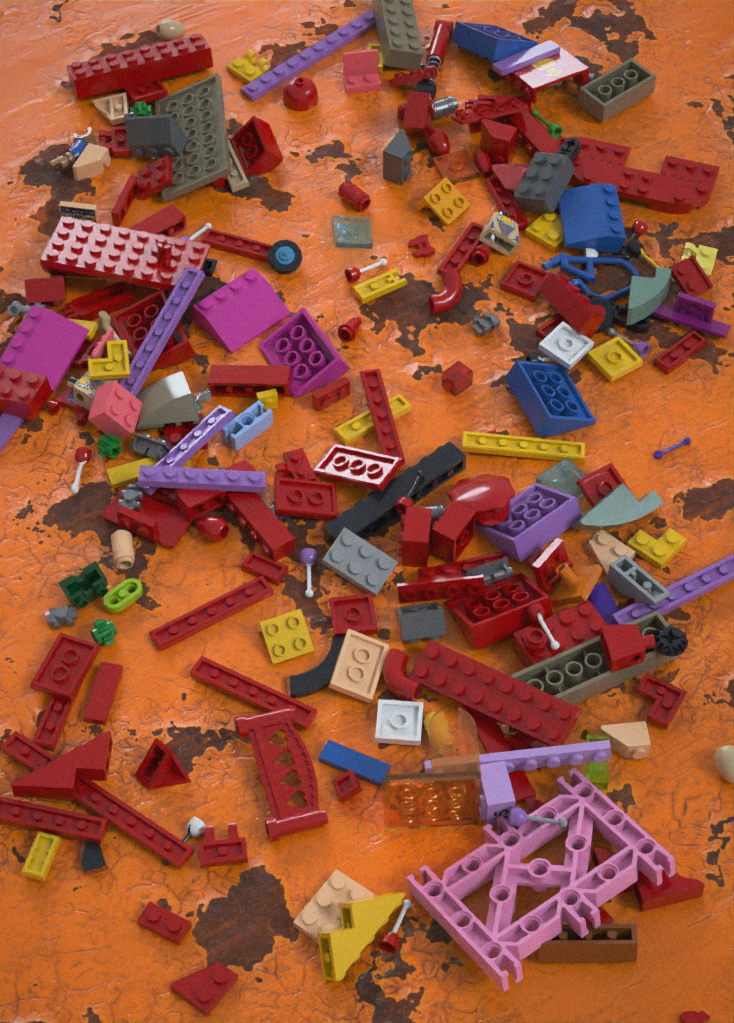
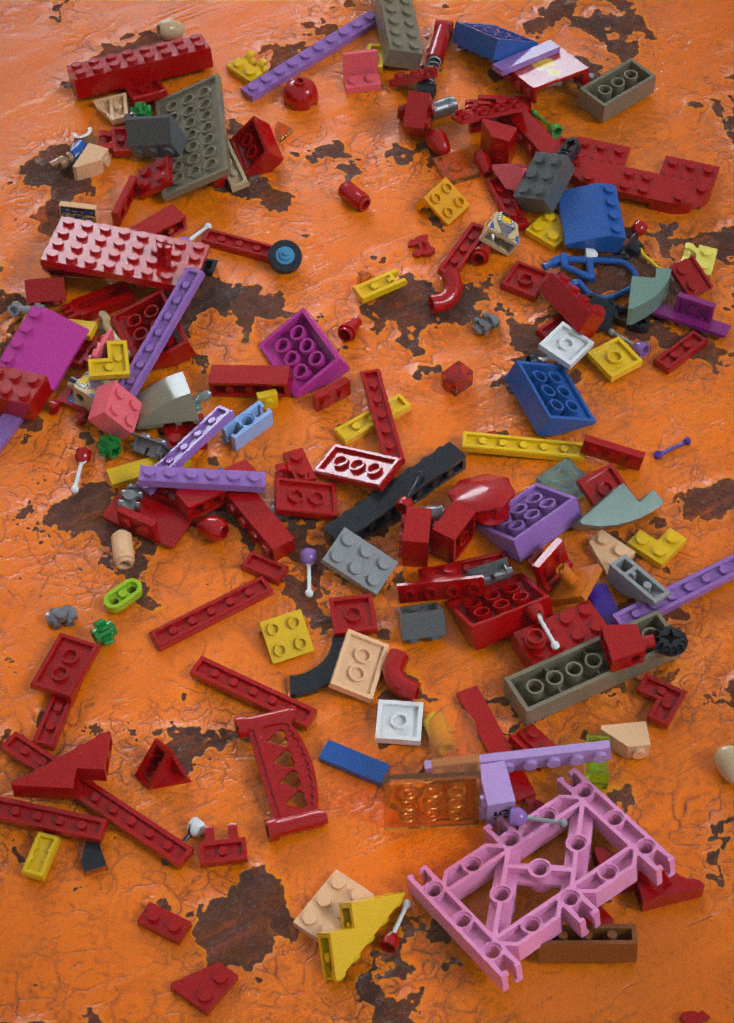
(85, 587): dark green cylinder -> none
(103, 693): red tile -> none
(240, 311): dark pink slope -> none
(282, 131): none -> clear orange tile
(347, 785): red tile -> none
(352, 232): clear light blue plate -> none
(353, 274): red hinge -> none
(363, 276): none -> clear orange tile
(397, 159): dark grey slope -> none
(495, 694): red plate -> none
(612, 452): none -> red plate

